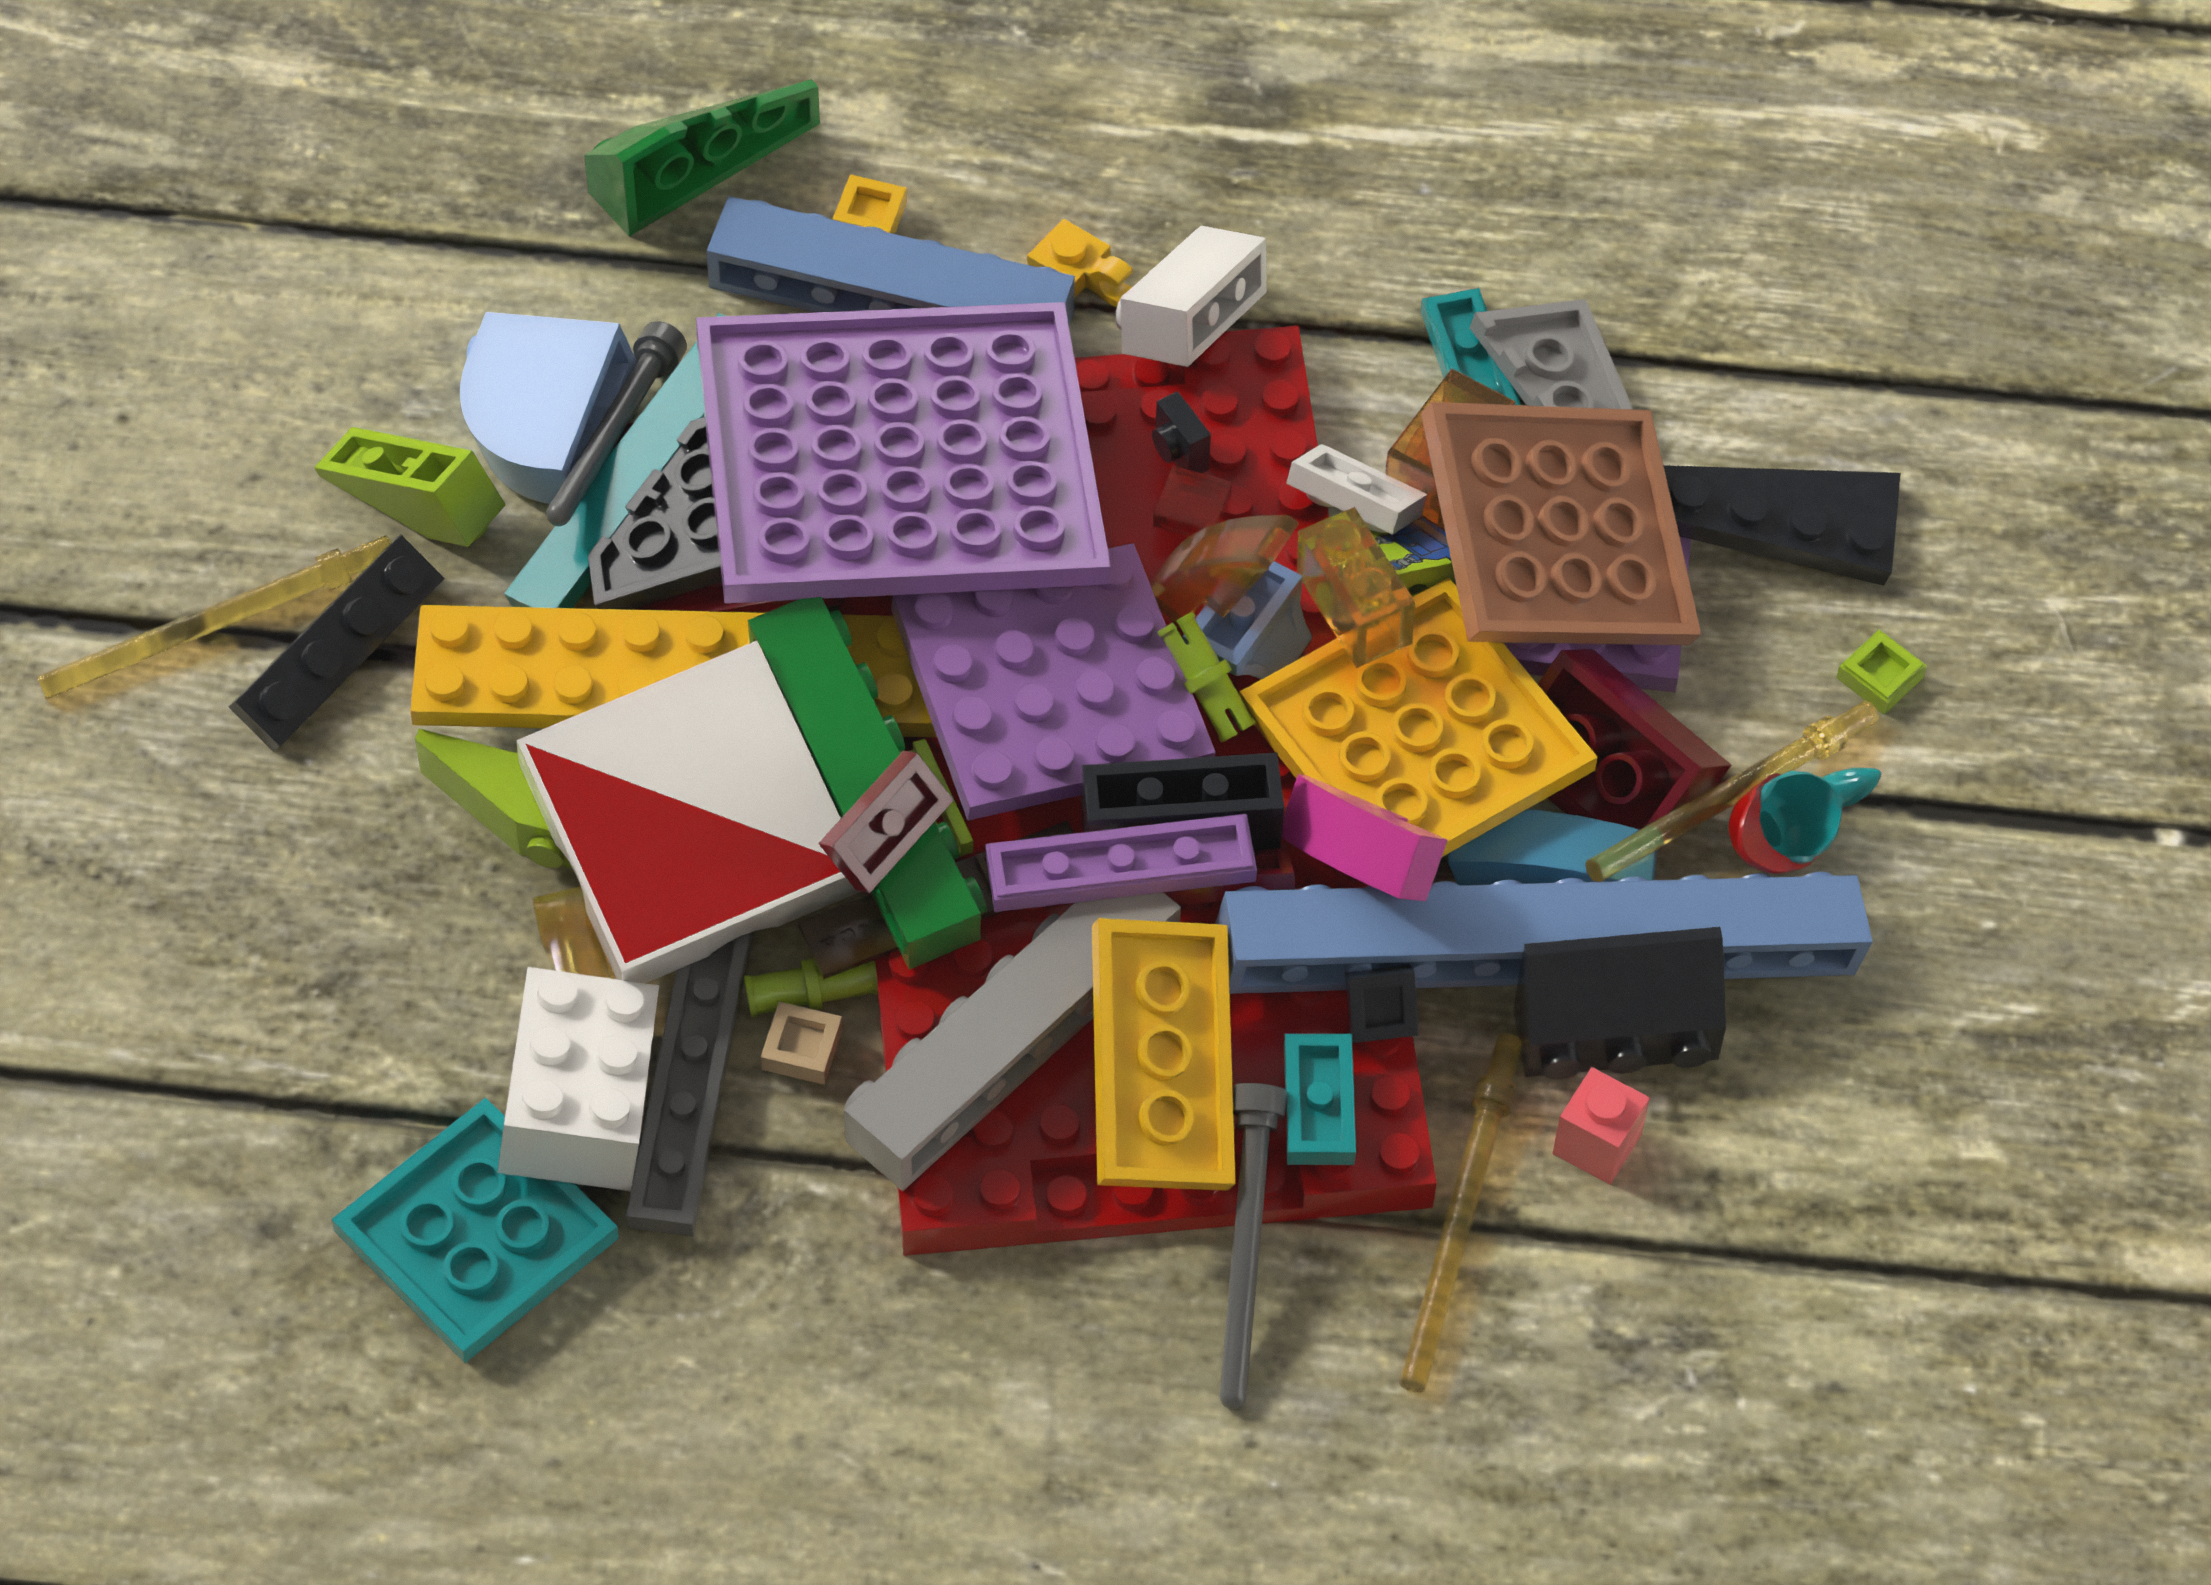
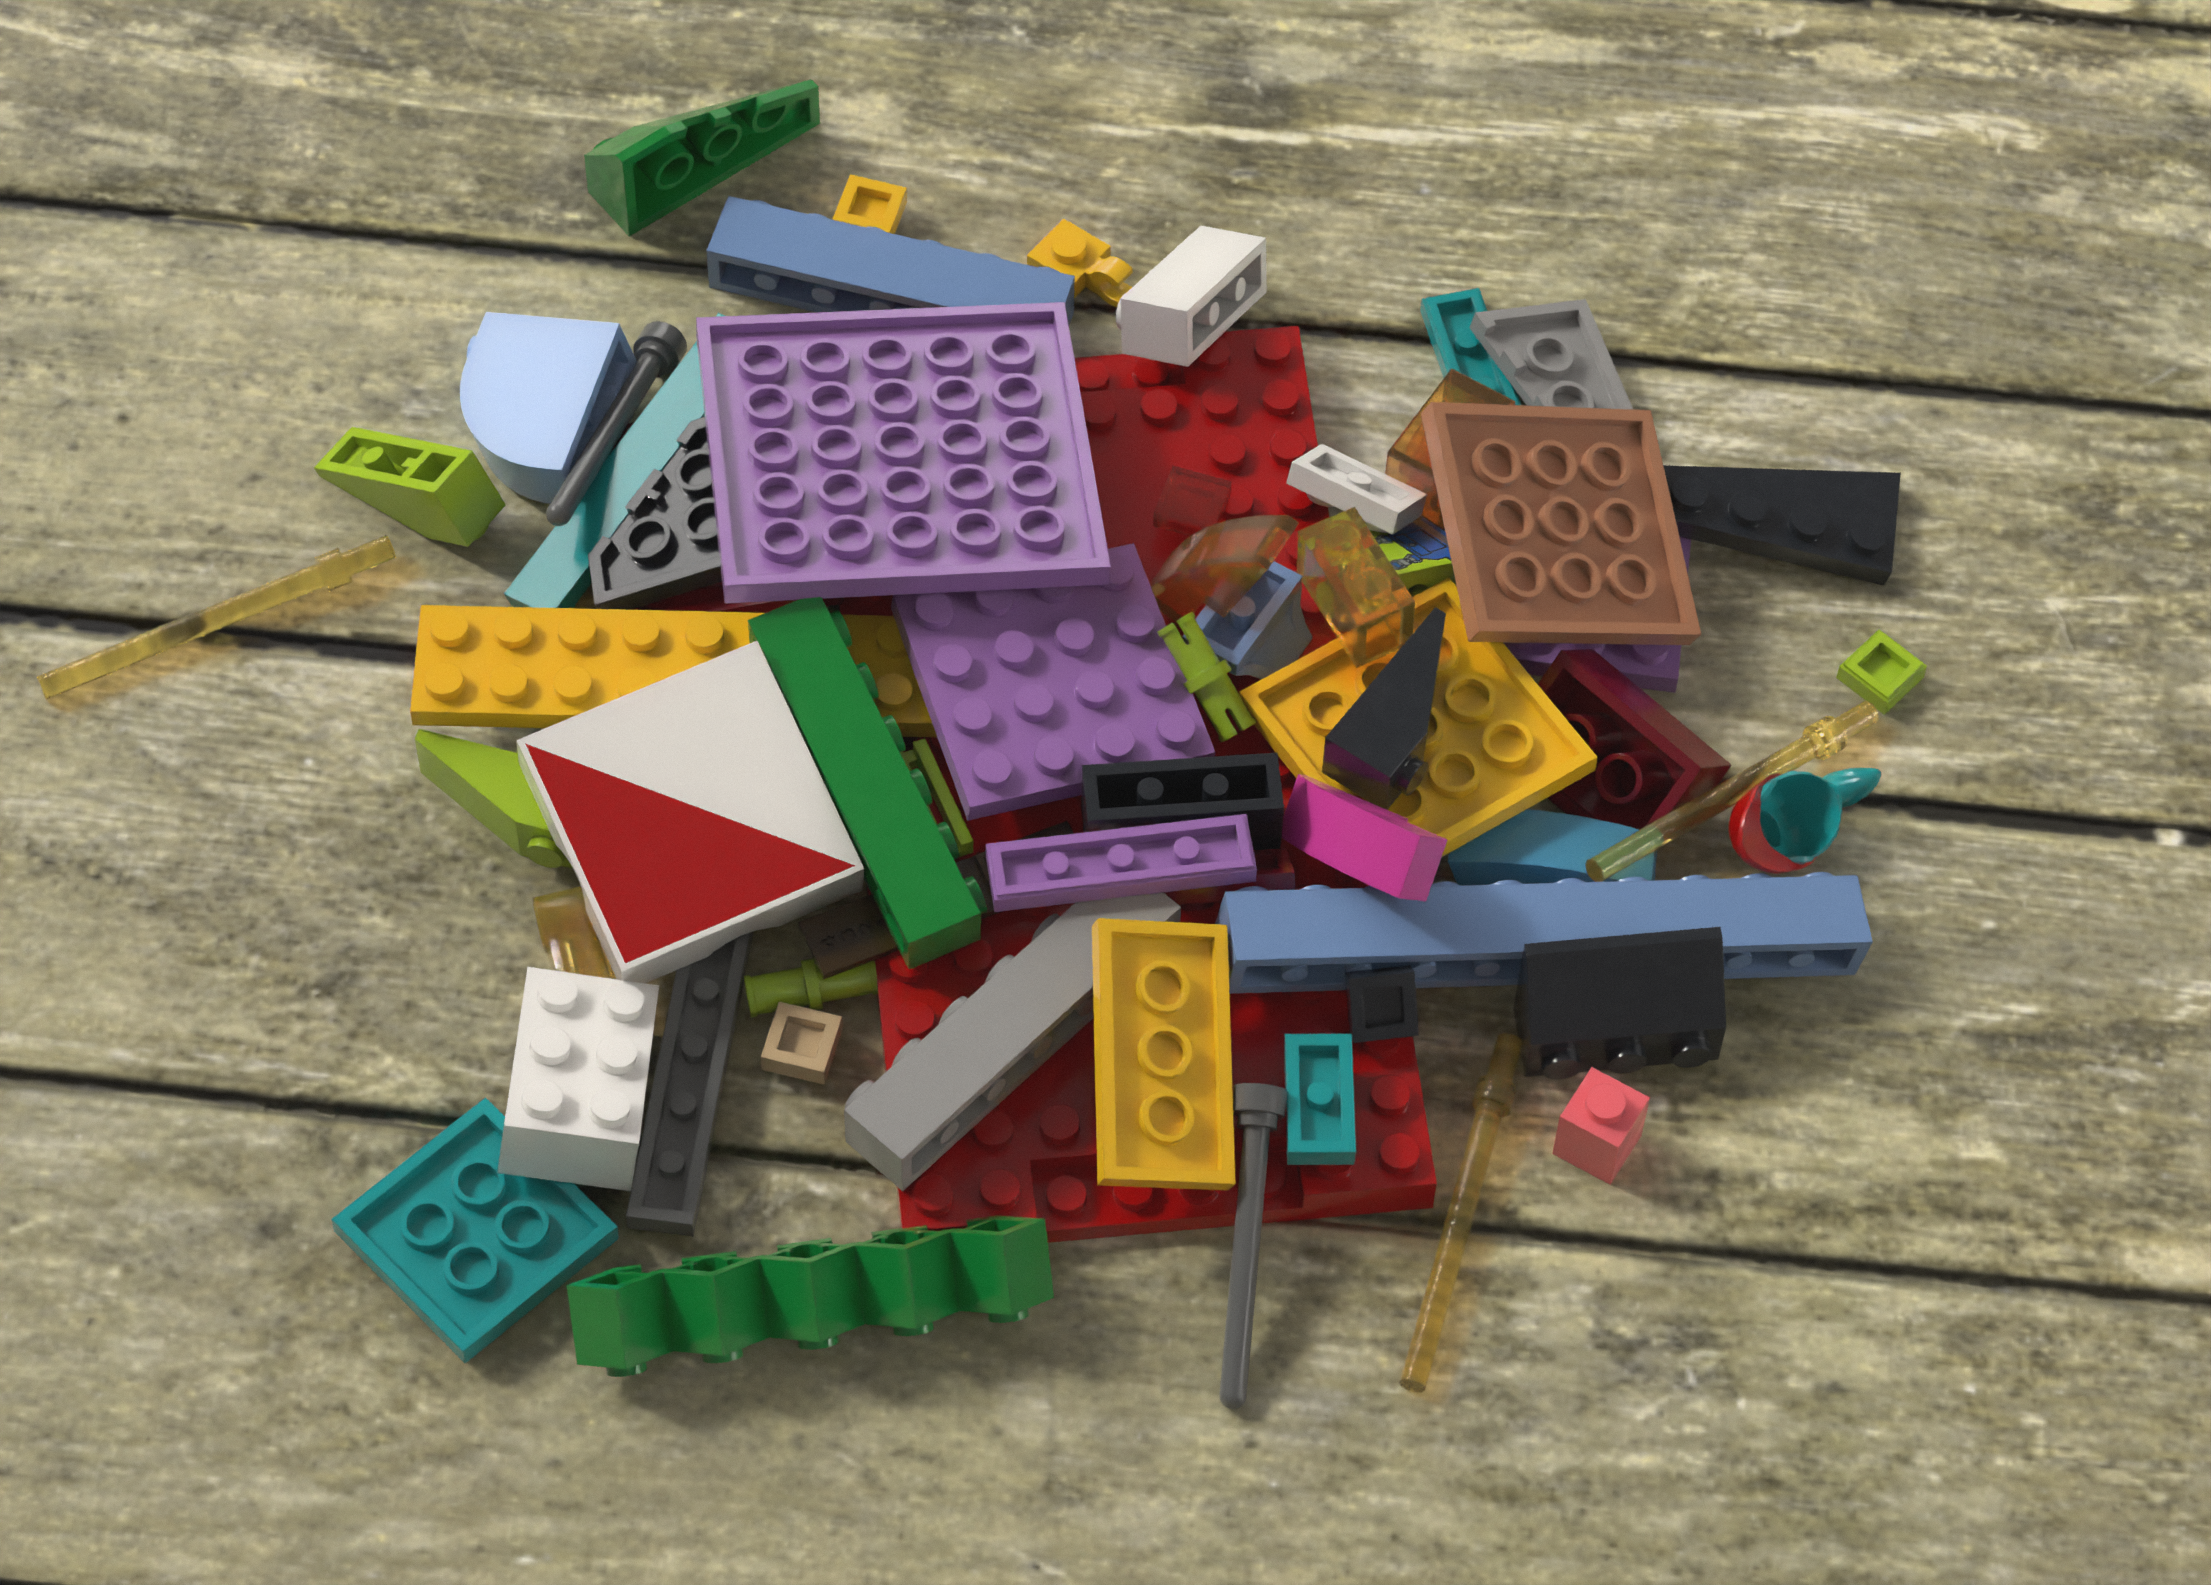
(336, 643): black plate -> none
(810, 1293): none -> green brick
(886, 821): plate -> none
(1181, 434): black plate -> none
(1384, 734): none -> black slope

